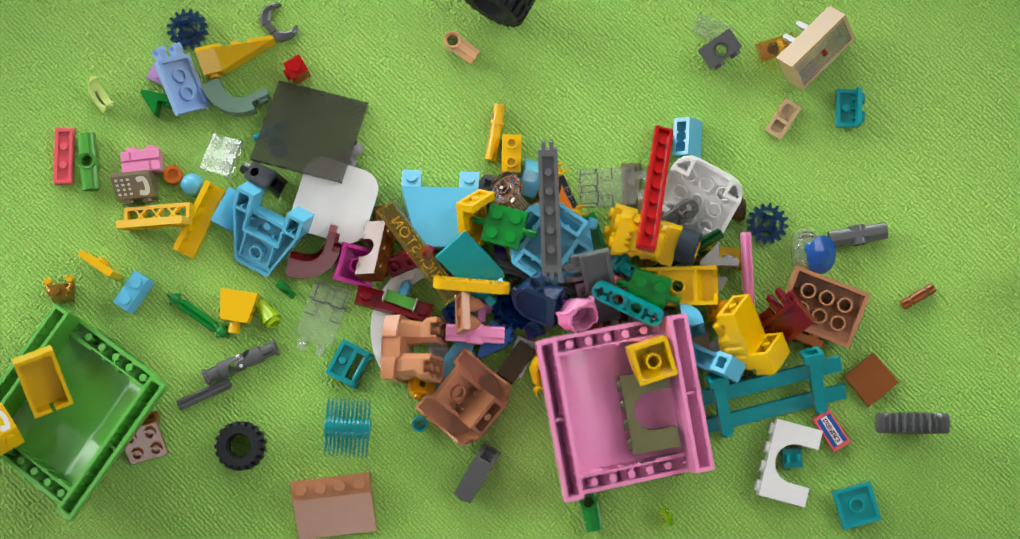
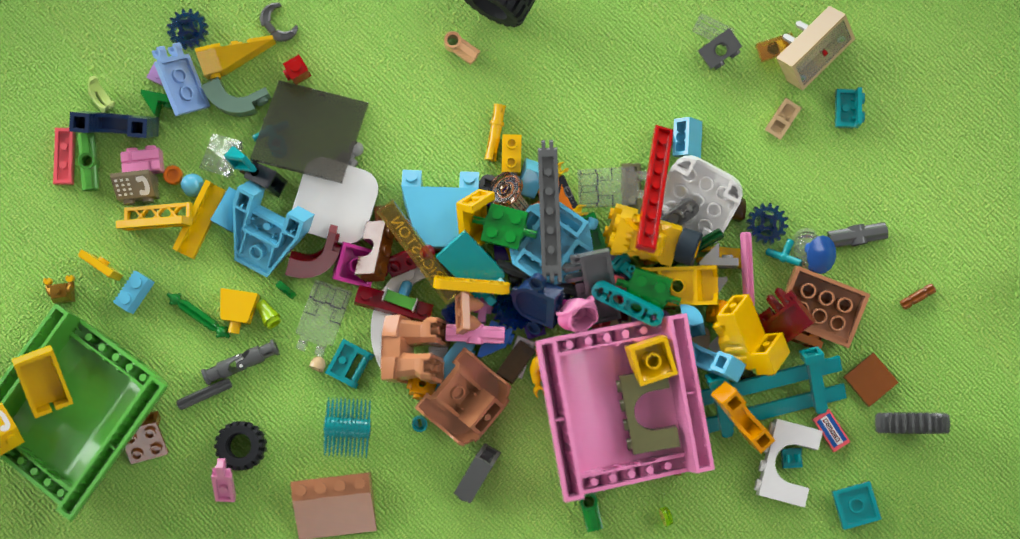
(114, 123): none -> dark blue arch
(223, 482): none -> bright pink hinge
(239, 160): none -> teal slope
(318, 364): none -> tan hinge
(735, 408): none -> light orange arch
(784, 255): none -> teal piece

